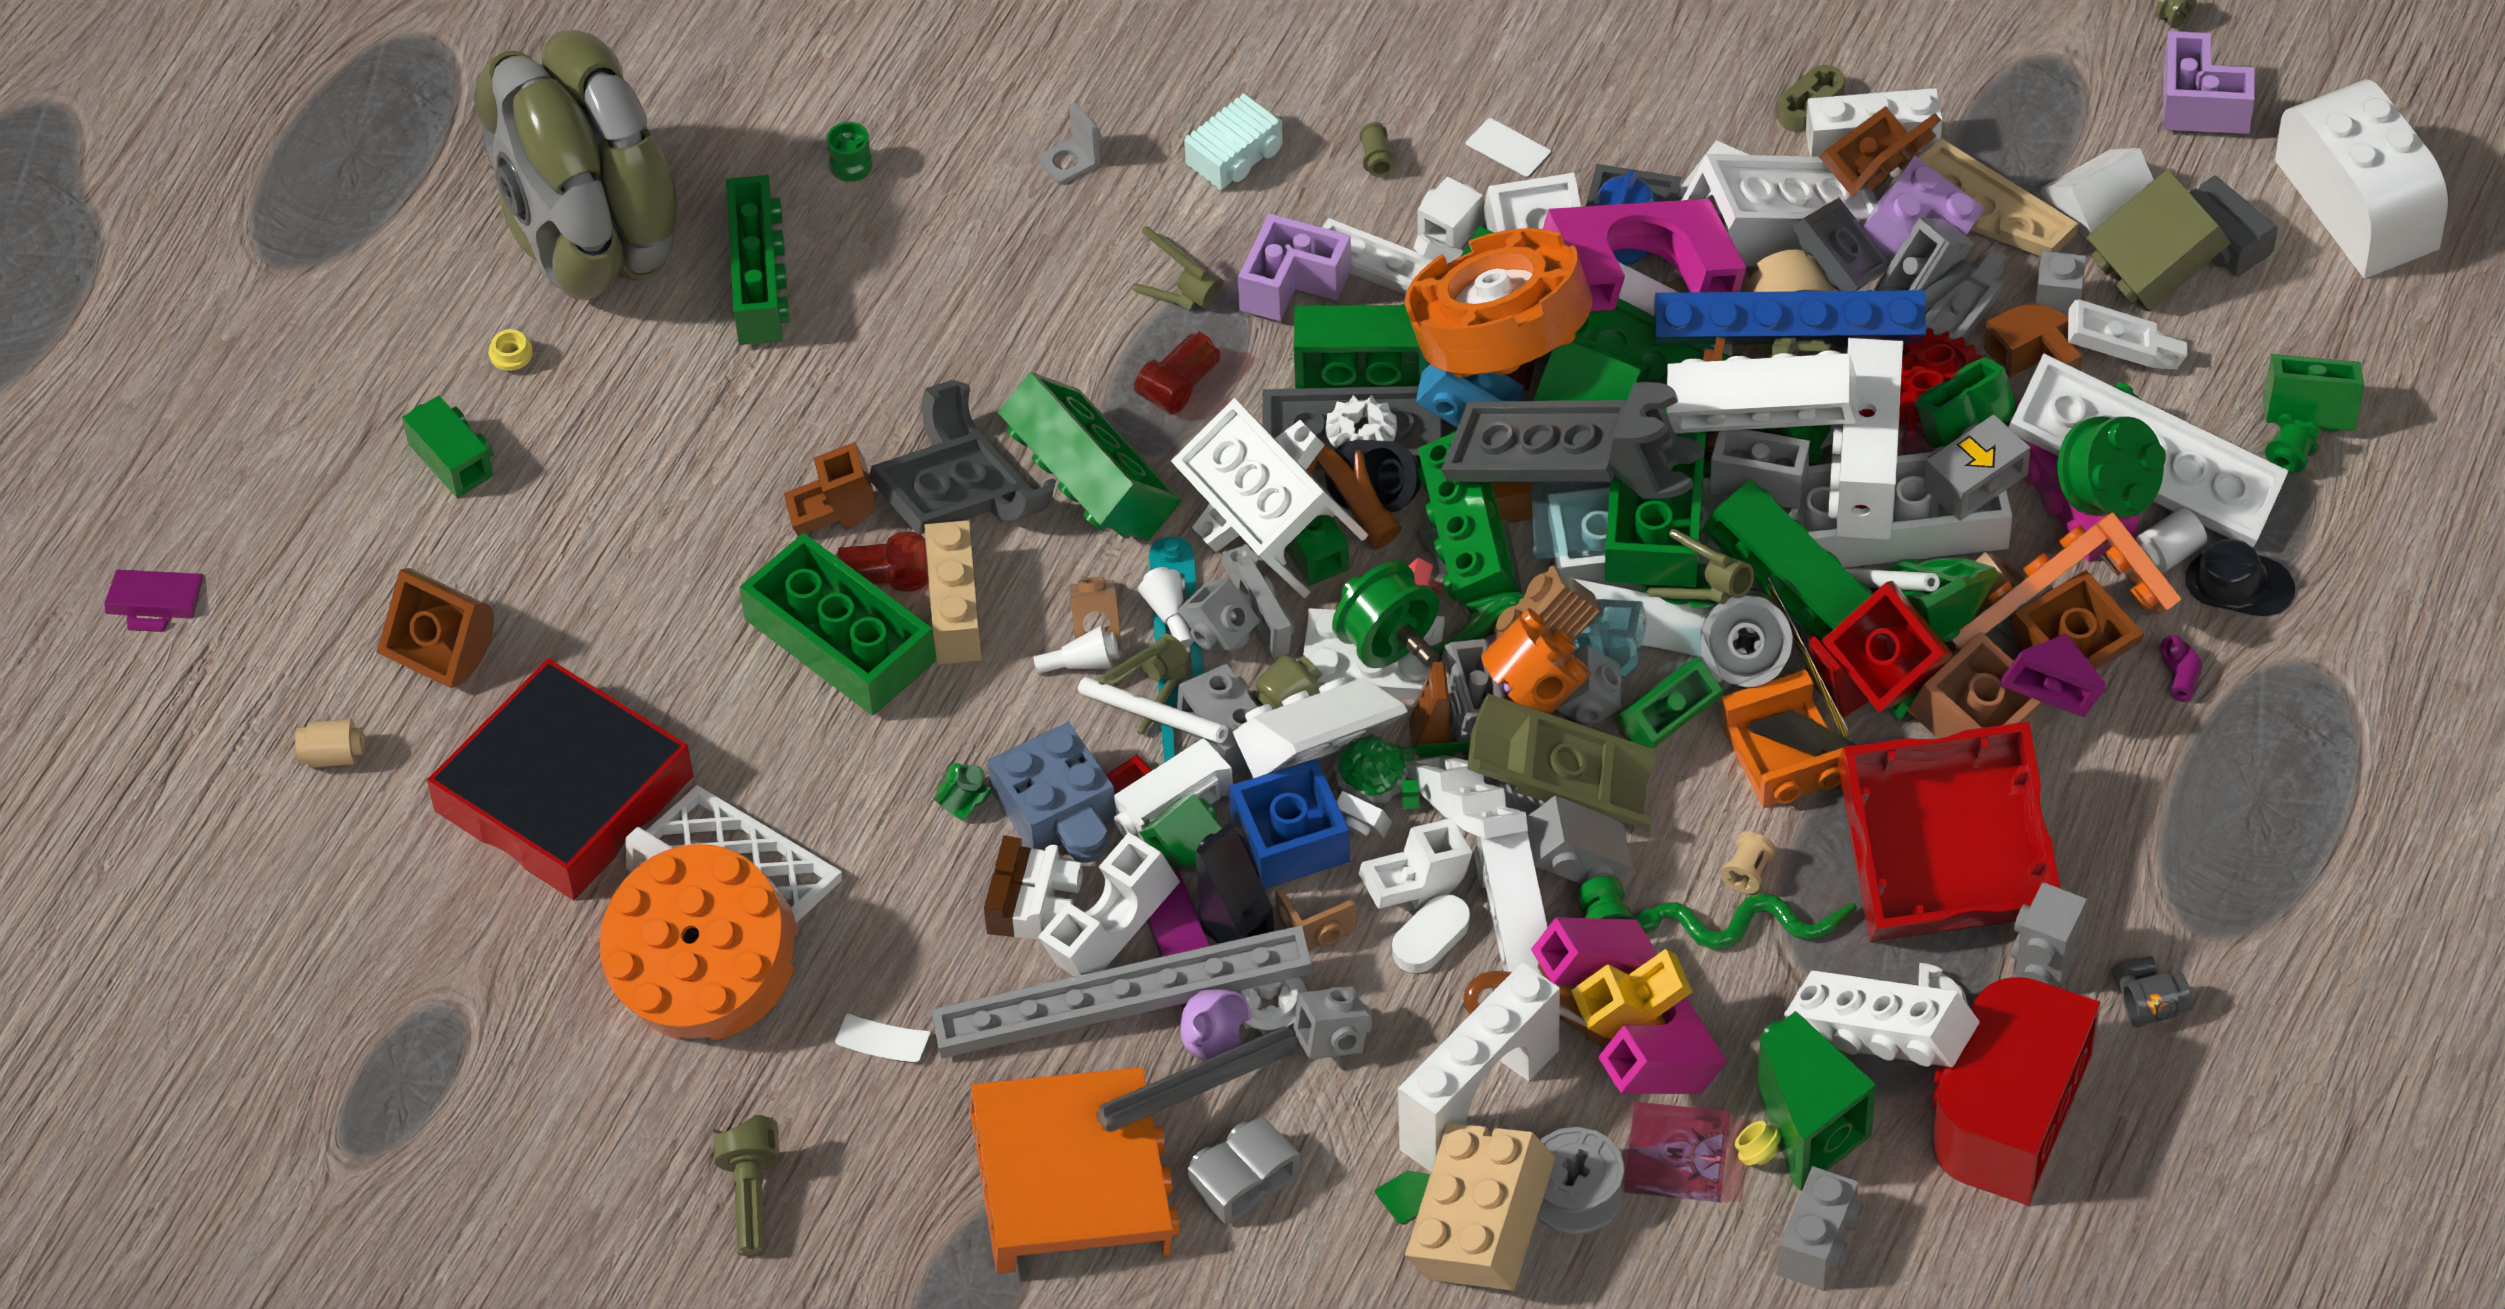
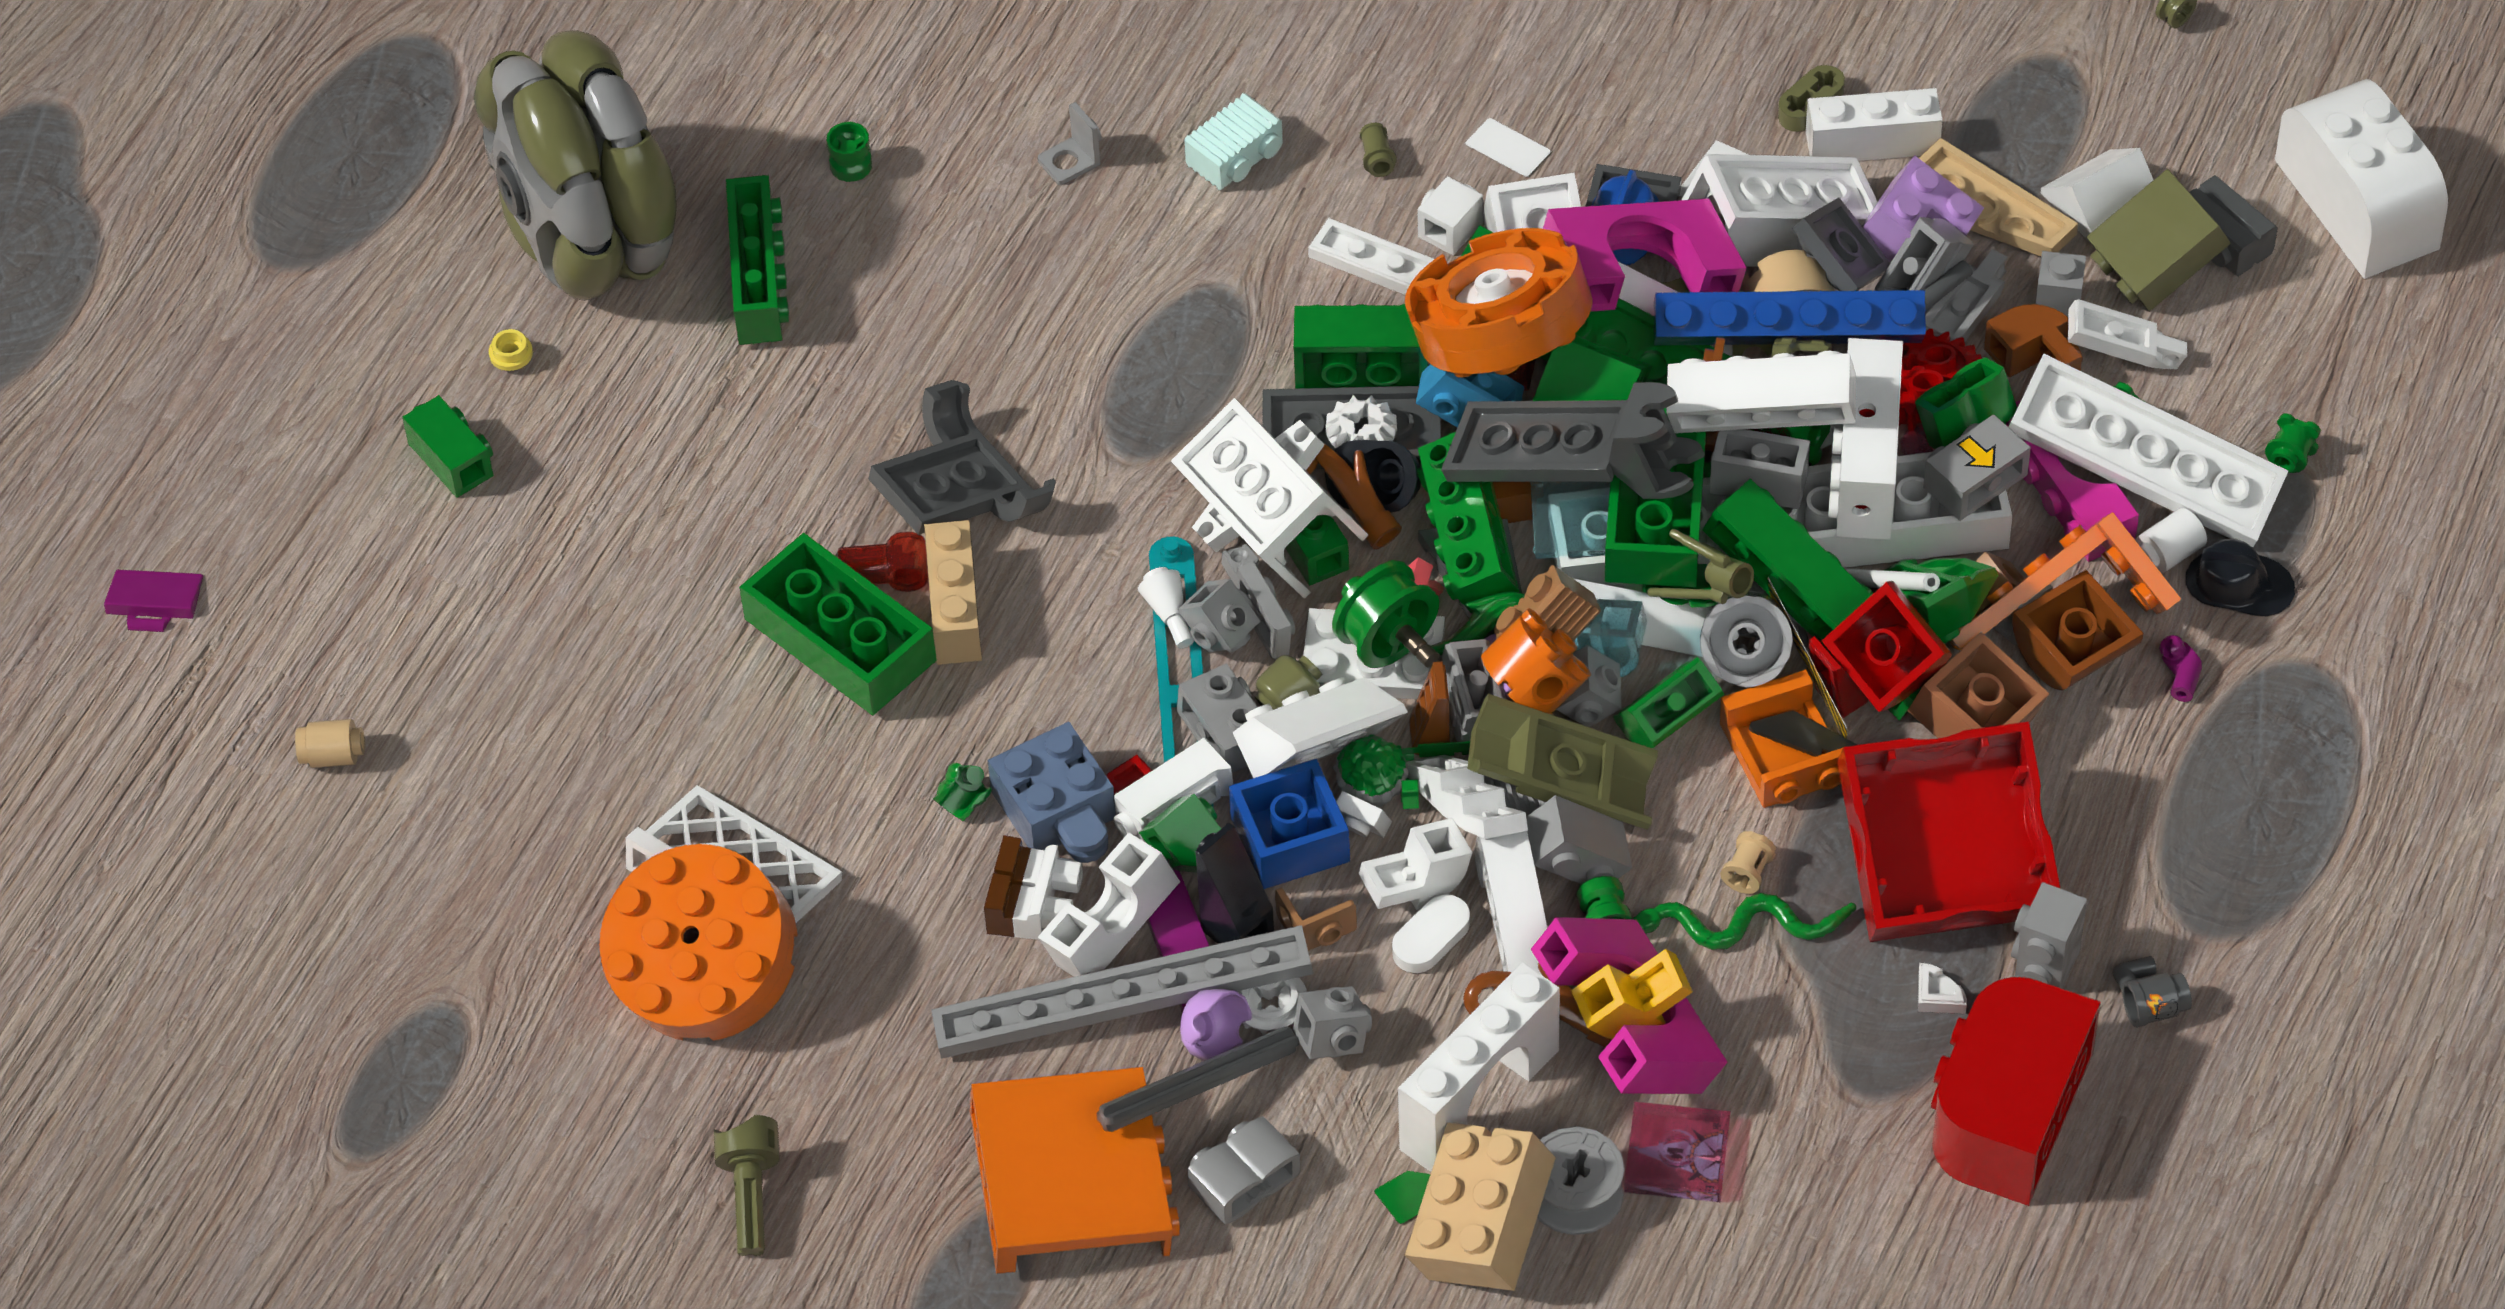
(435, 629): dark orange brick -> none
(560, 778): black tile -> none
(840, 494): dark orange brick -> none
(881, 1039): white sticker -> none
(1088, 457): brick -> none
(1088, 651): white cone -> none
(1094, 595): medium nougat bracket -> none
(1153, 710): white piece -> none
(1159, 661): olive plant -> none
(1171, 381): clear red piece -> none
(1196, 282): olive plant -> none
(1292, 258): lavender brick -> none
(1431, 248): white tile -> none
(1758, 1143): light yellow plate -> none
(1812, 1096): green slope -> none
(1818, 1228): light grey brick -> none
(1875, 150): dark orange bracket -> none
(1886, 1018): white brick -> none
(2056, 675): magenta slope -> none
(2111, 466): green wheel -> none
(2204, 94): lavender brick -> none
(2314, 391): green brick -> none

